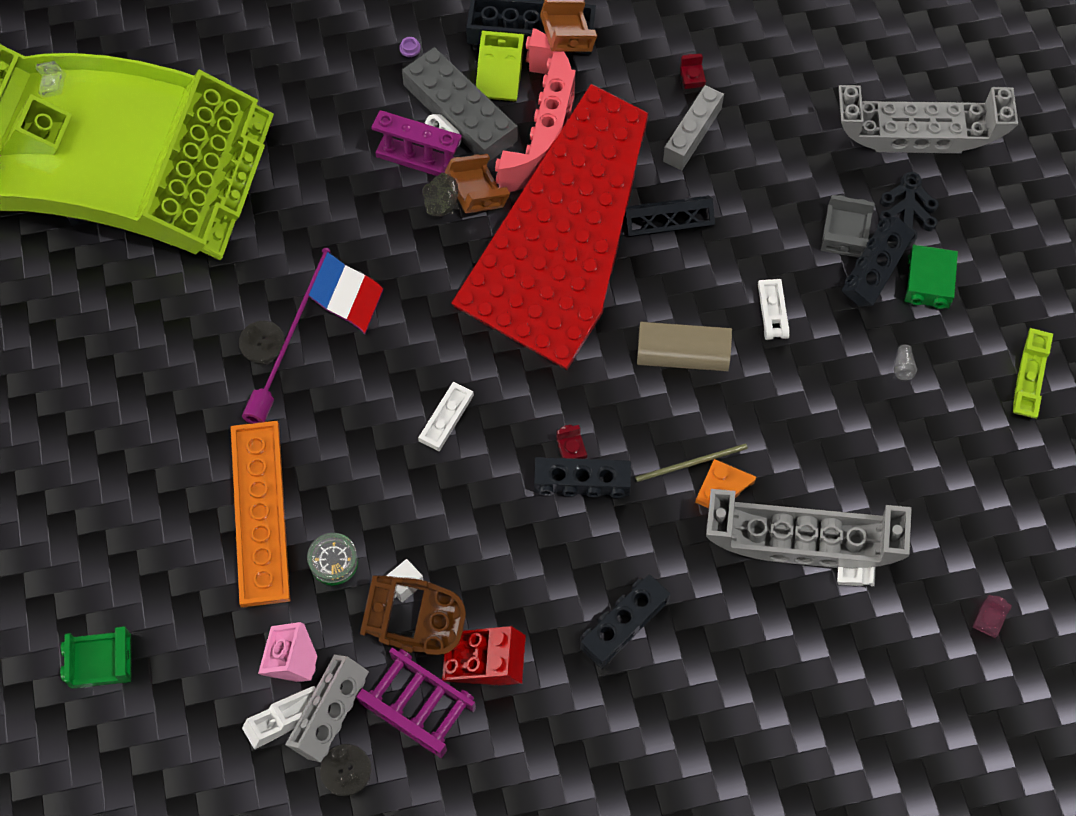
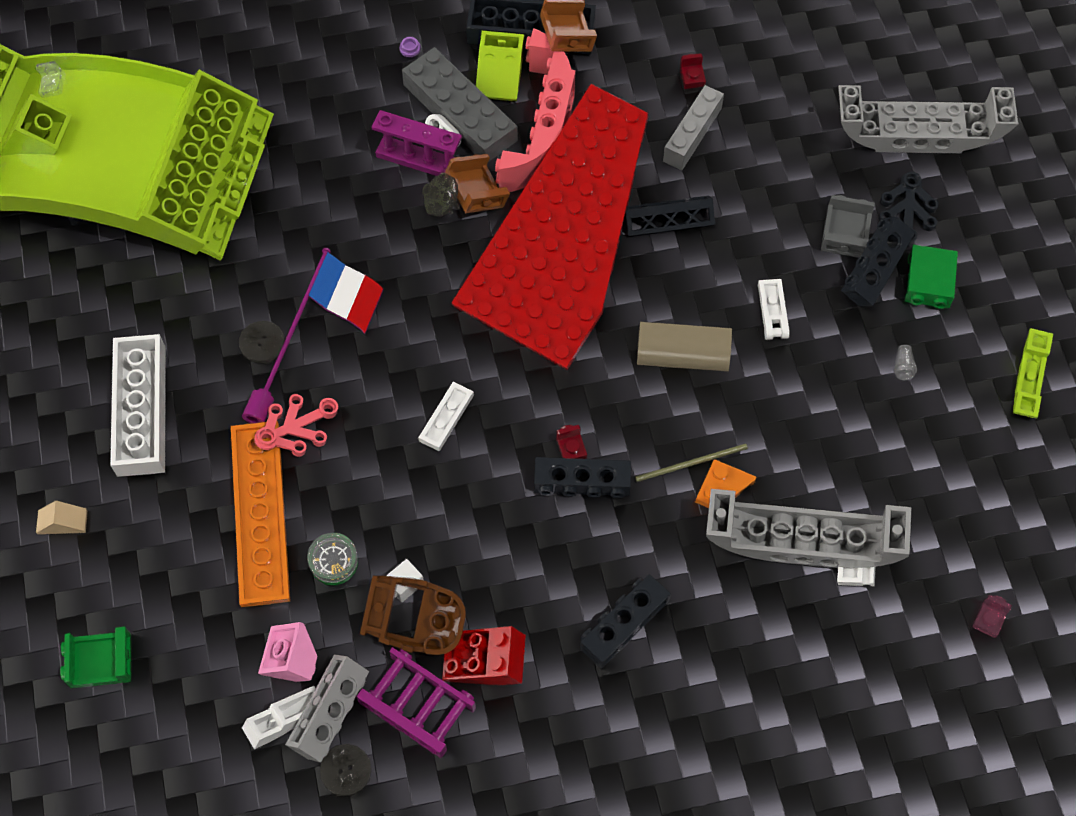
(61, 518): none -> tan slope
(138, 405): none -> white brick
(293, 426): none -> coral plant

